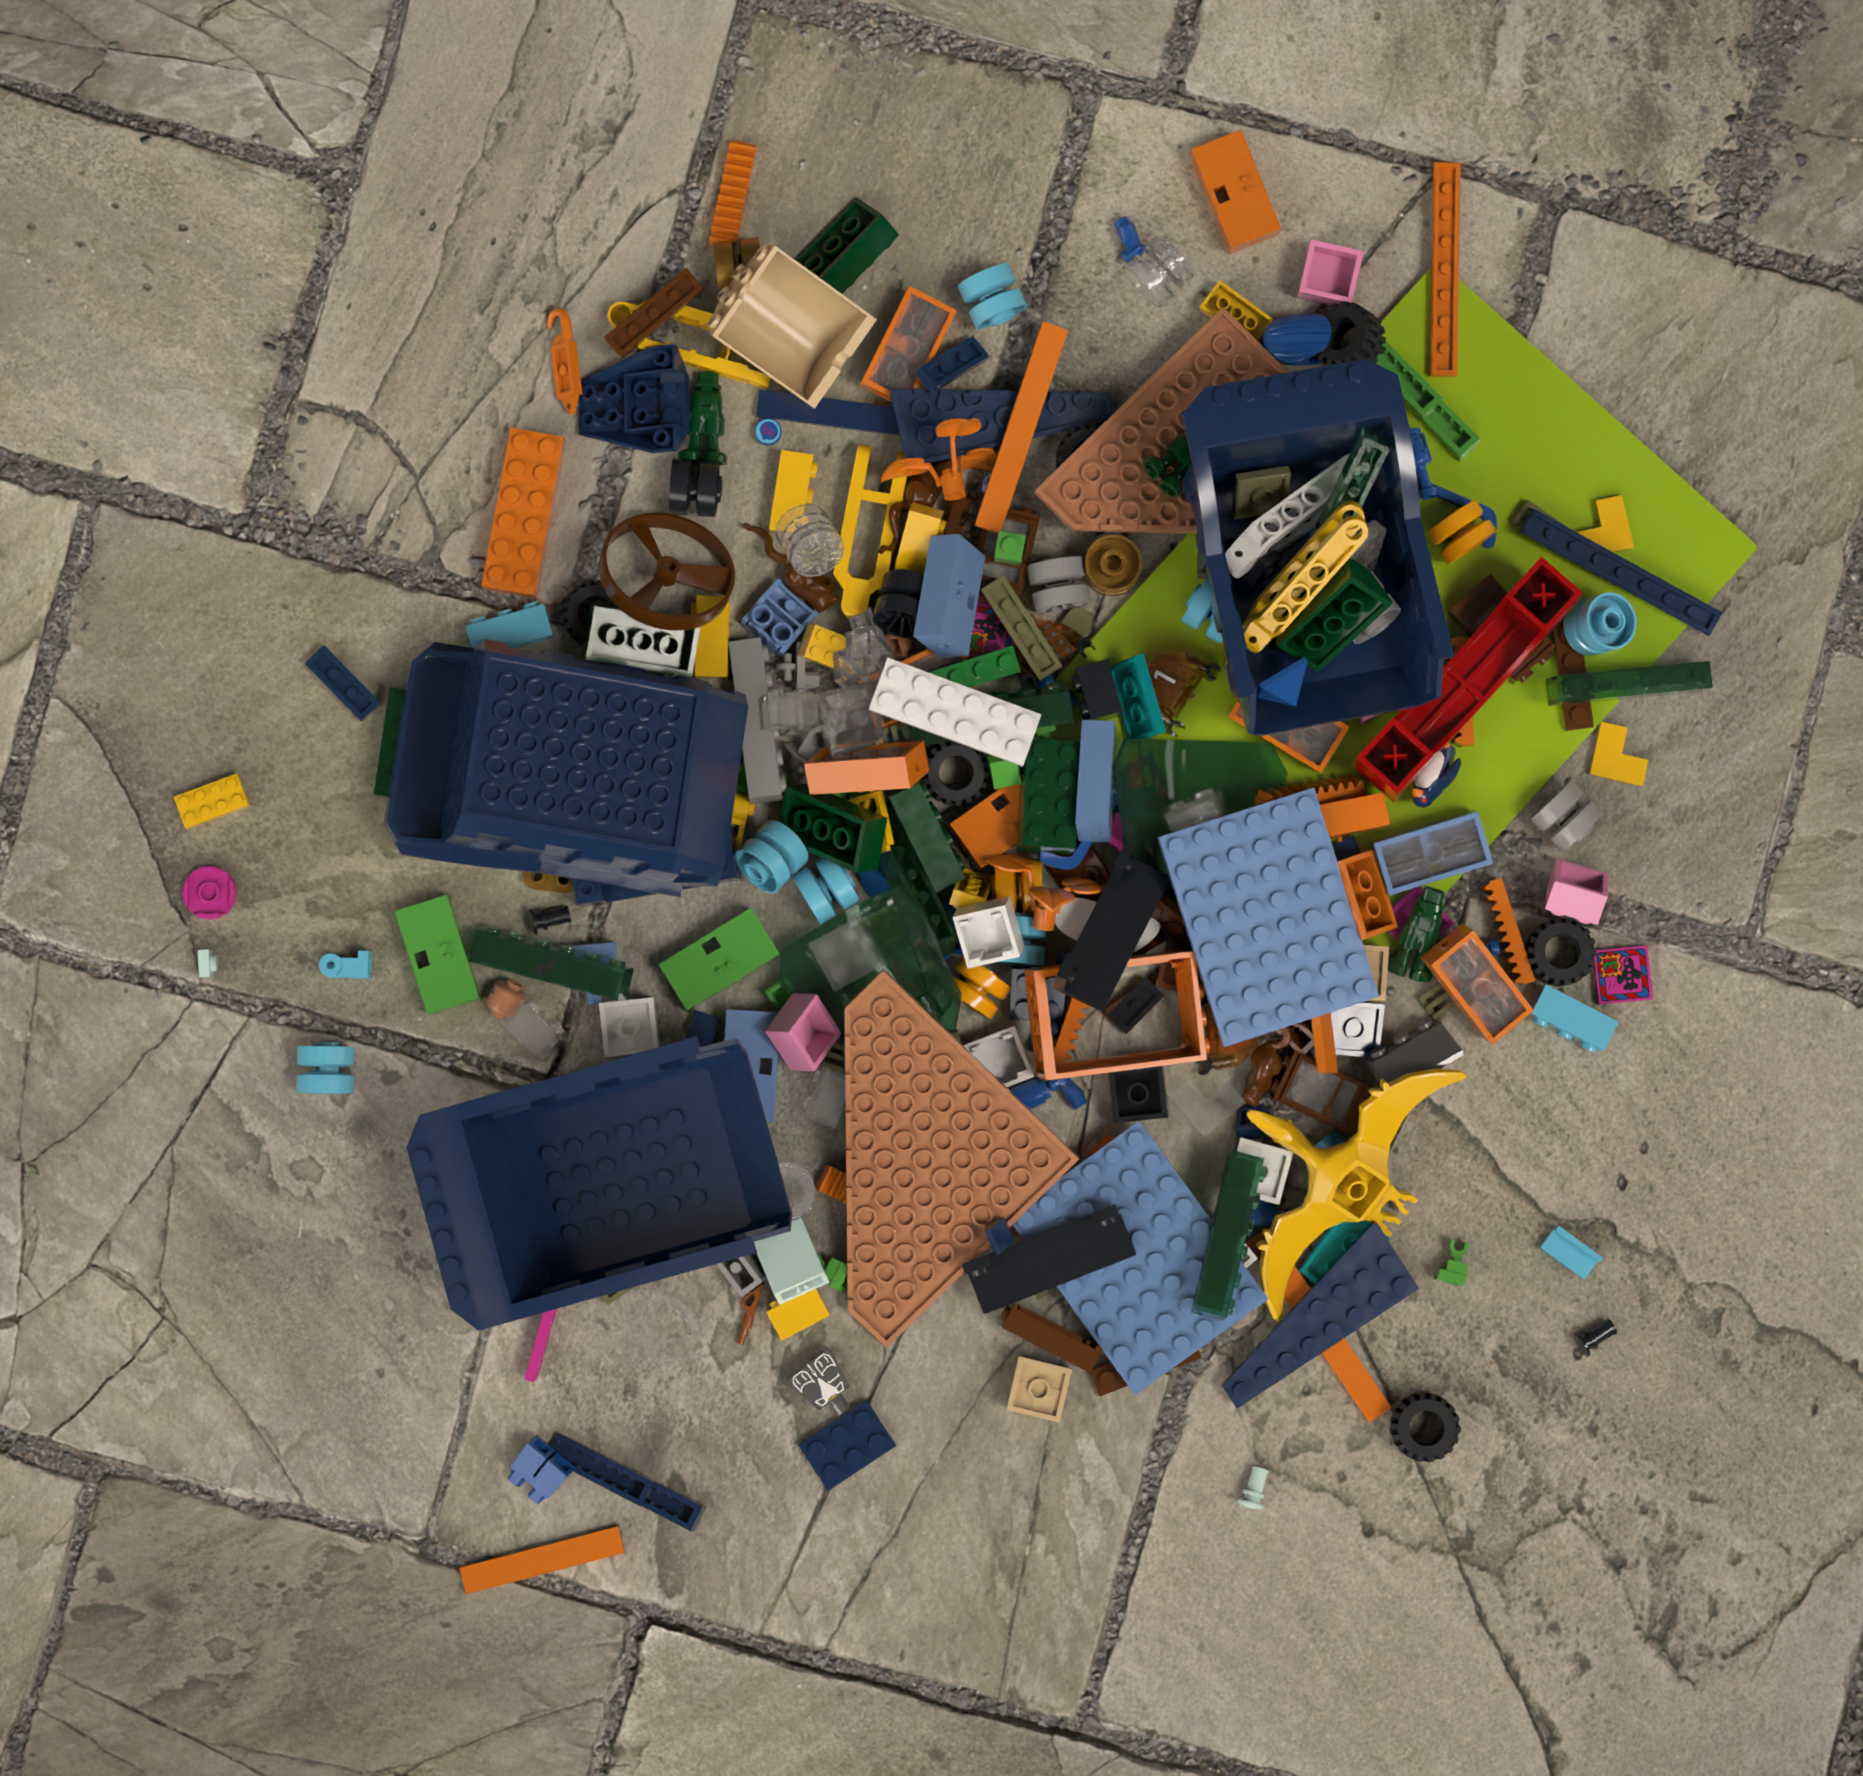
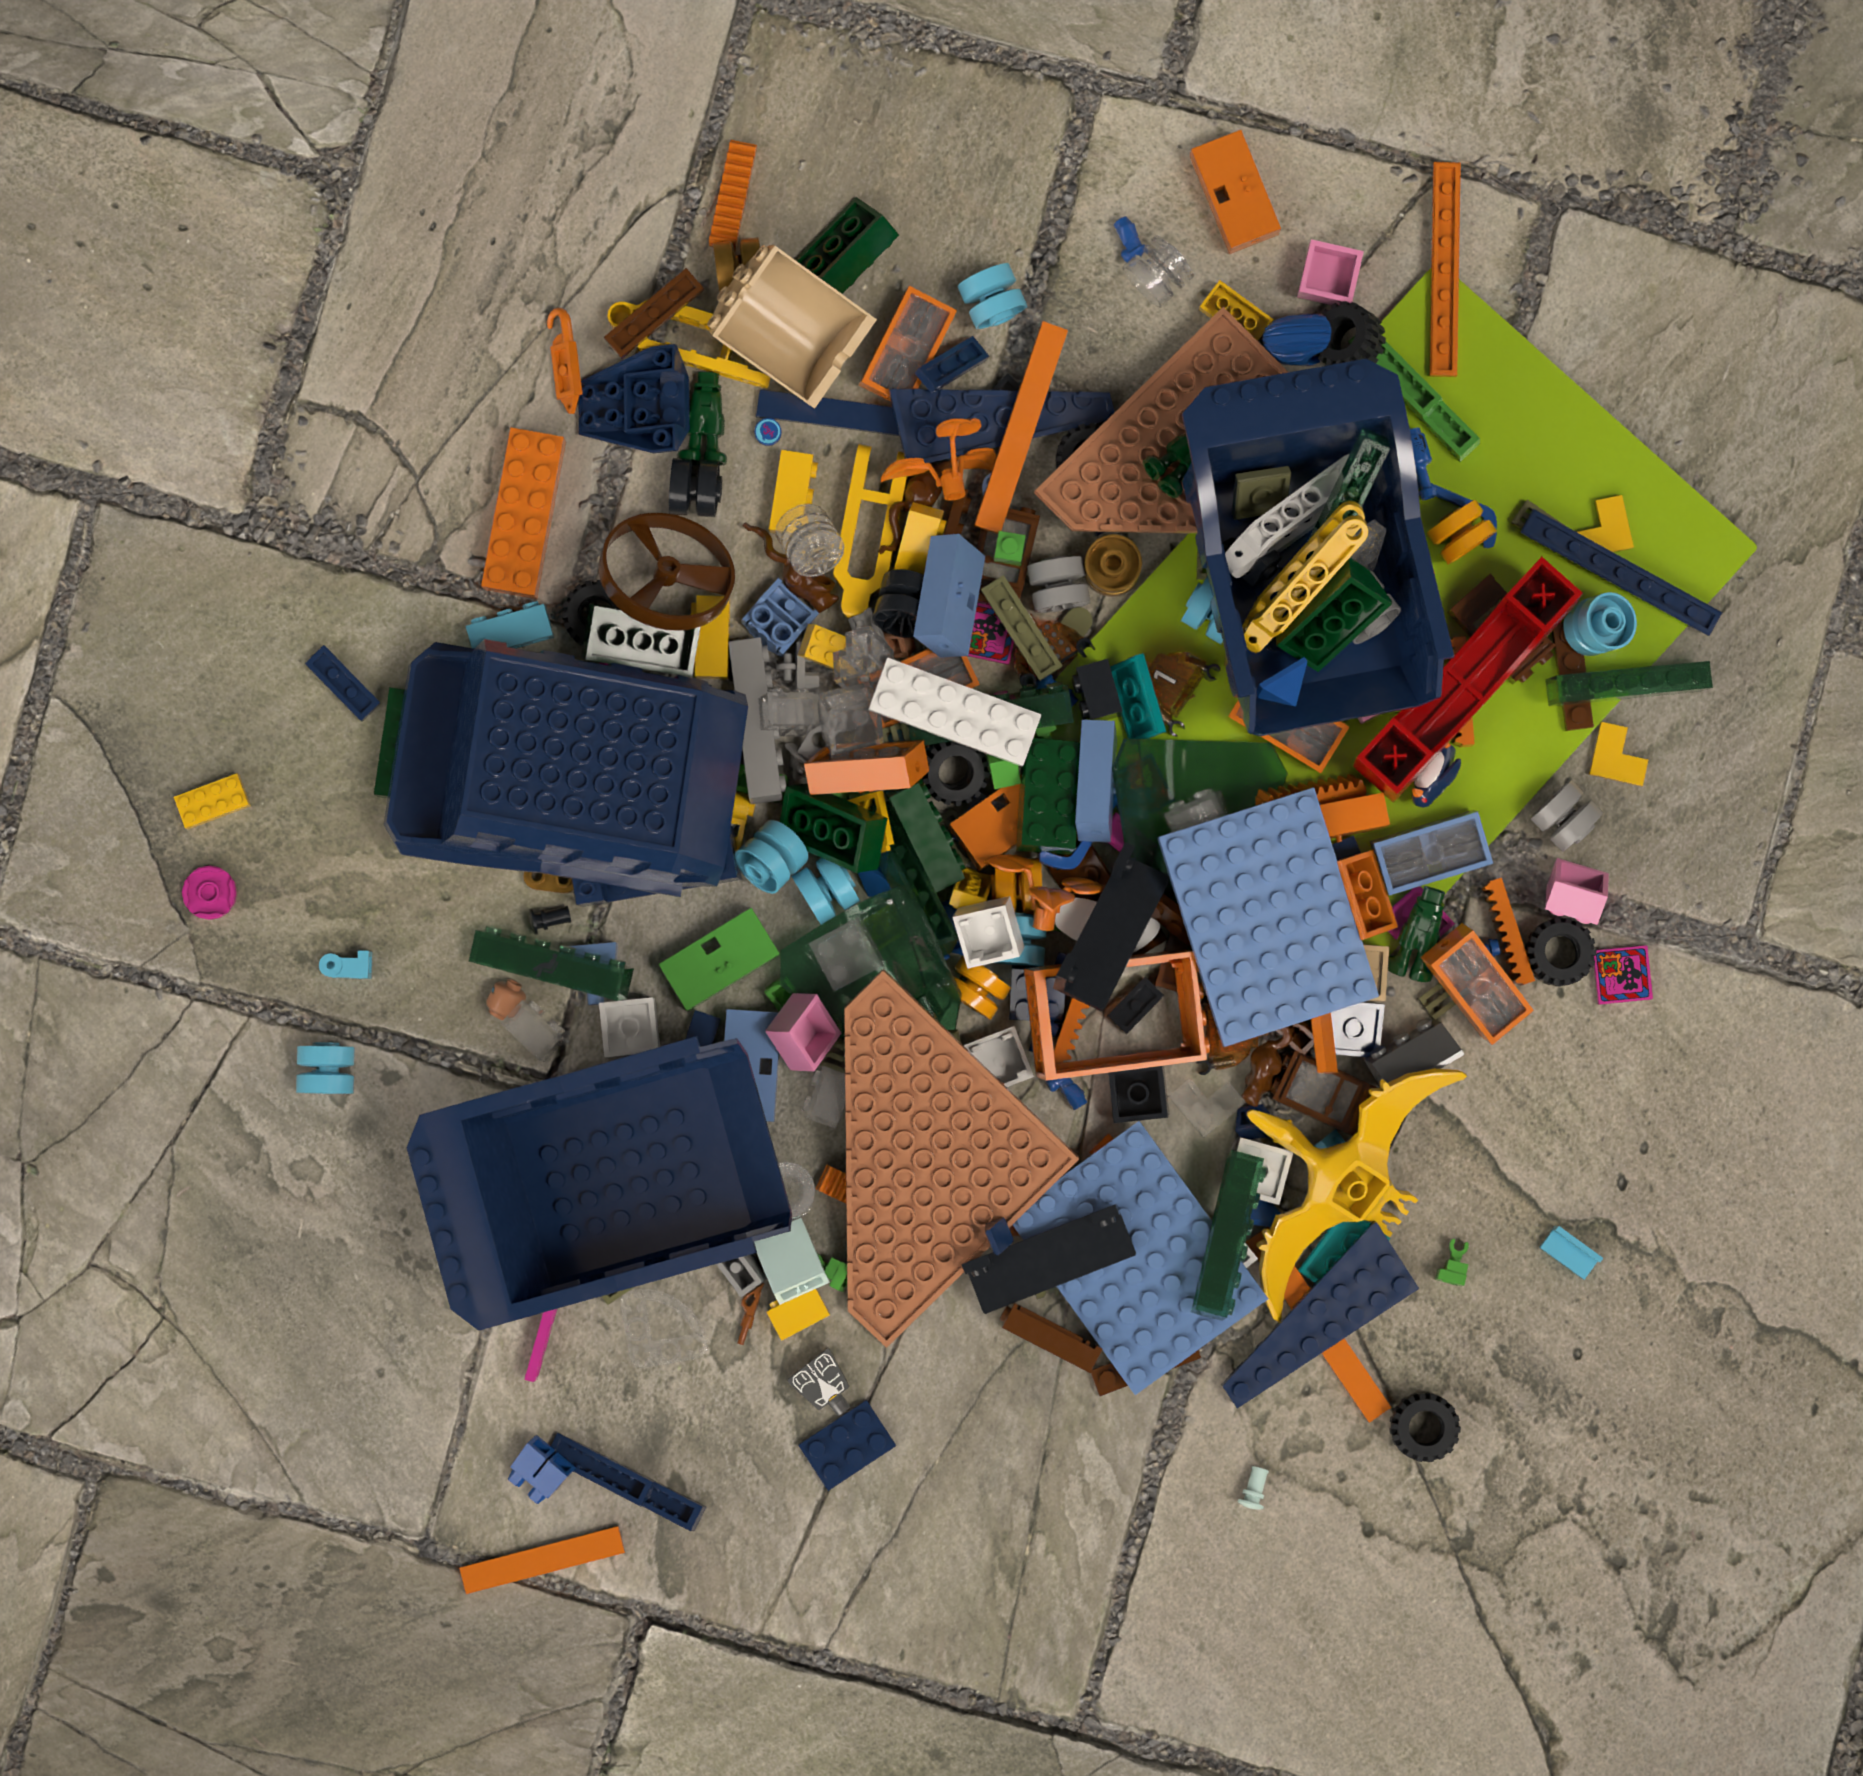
(207, 963): light aqua plate -> none
(438, 955): bright green brick -> none
(981, 668): green arch -> none
(1032, 1093): blue piece -> none
(1039, 1388): tan container -> none
(1572, 1019): medium azure brick -> none
(1593, 1337): black pin -> none

